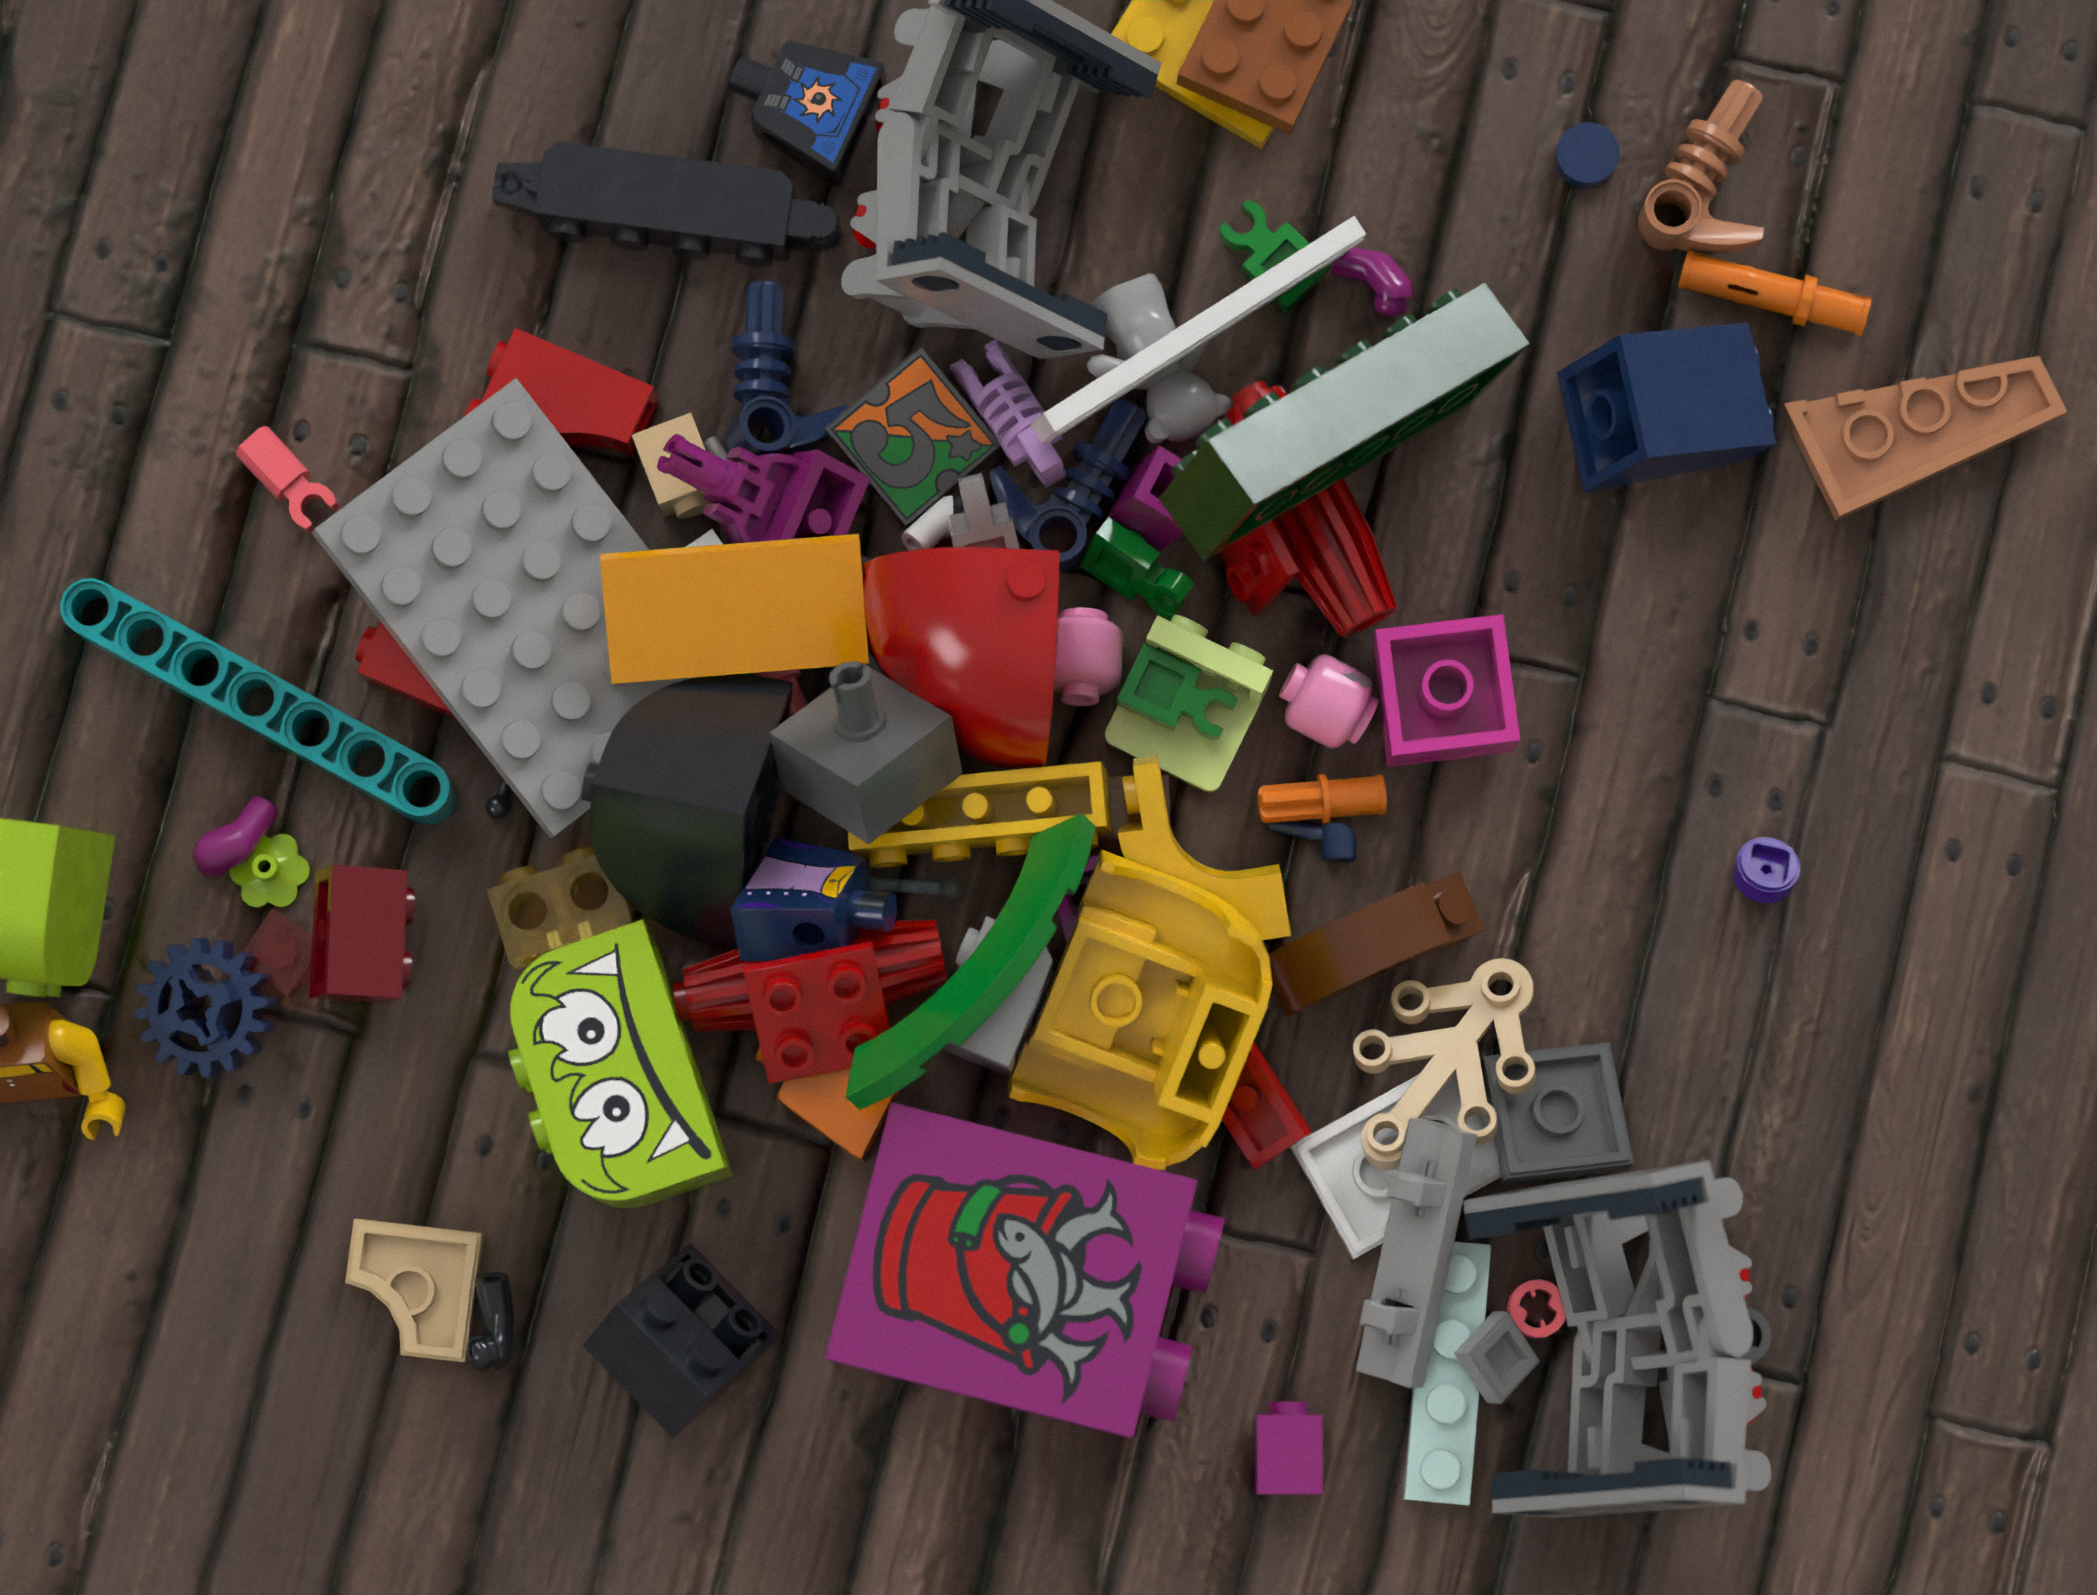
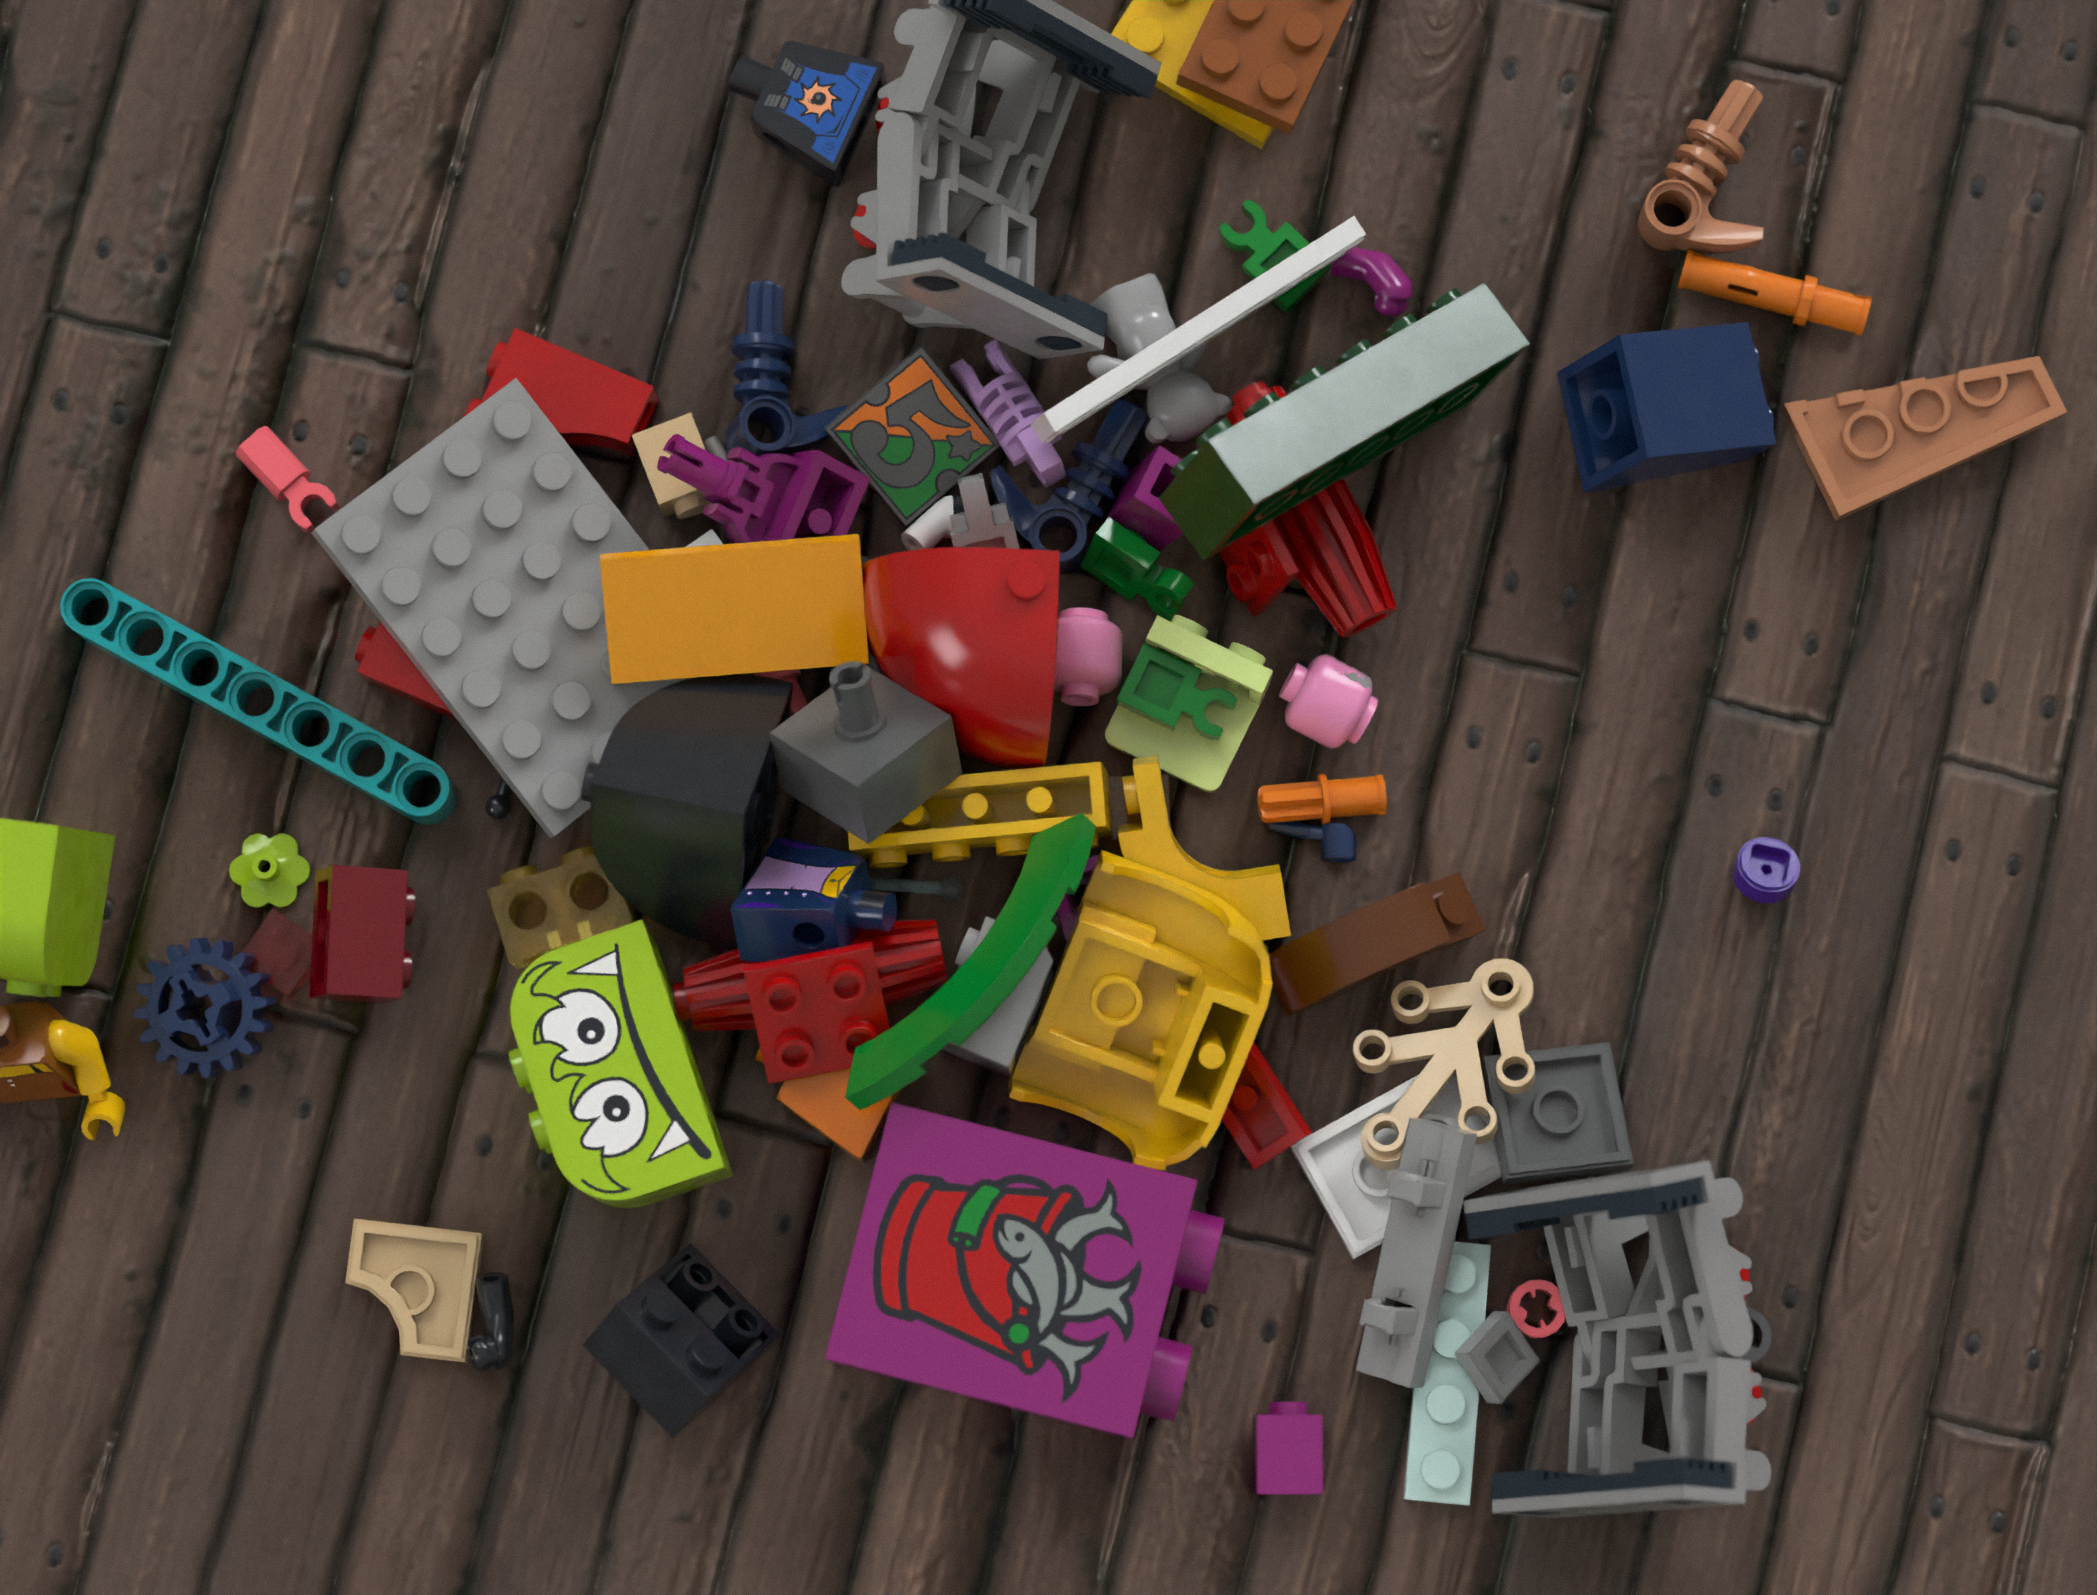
(236, 841): magenta arm -> none
(665, 202): black hinge -> none
(1445, 690): dark pink brick -> none
(1587, 155): dark blue tile -> none

